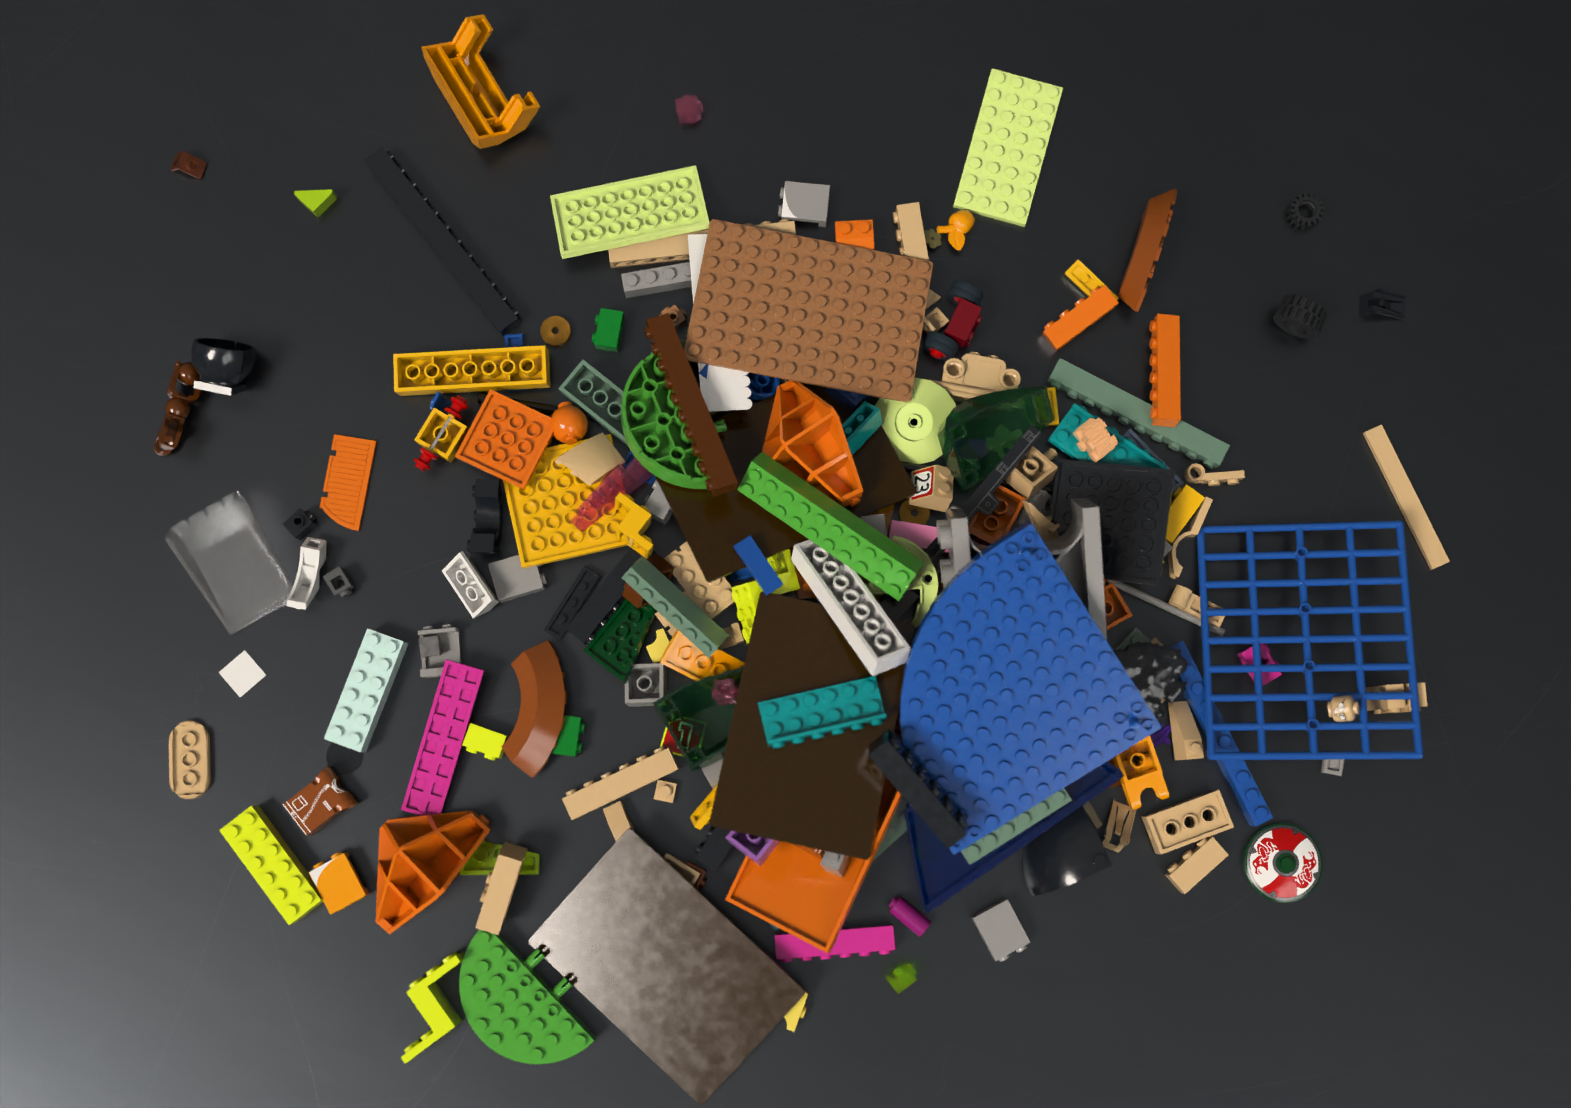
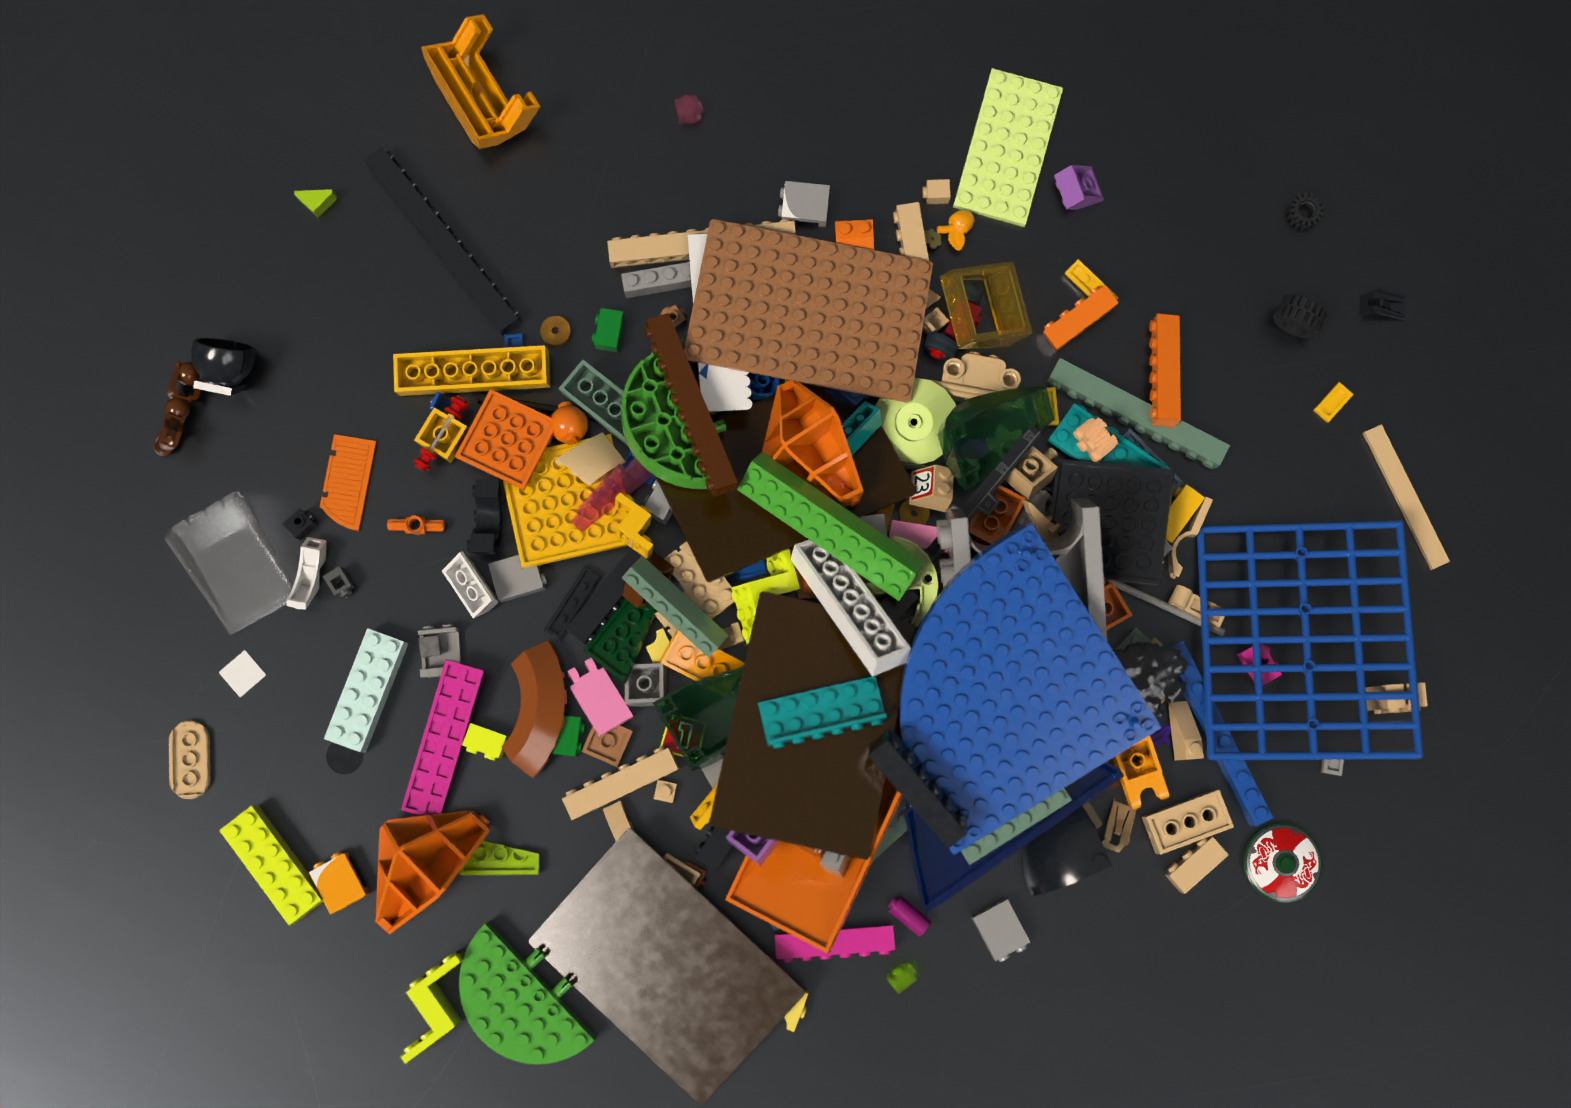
(188, 164): copper bracket -> none
(319, 802): dark orange piece -> none
(406, 525): none -> orange axle
(500, 888): tan brick -> none
(599, 698): none -> bright pink tile
(609, 746): none -> medium nougat plate
(629, 212): yellowish green plate -> none
(725, 692): clear pink brick -> none
(758, 565): blue tile -> none
(937, 191): none -> tan brick
(1004, 299): none -> clear yellow windscreen
(1078, 187): none -> medium lavender slope
(1147, 249): dark orange brick -> none
(1212, 479): tan plate -> none
(1333, 402): none -> yellow tile
(1343, 708): tan head -> none

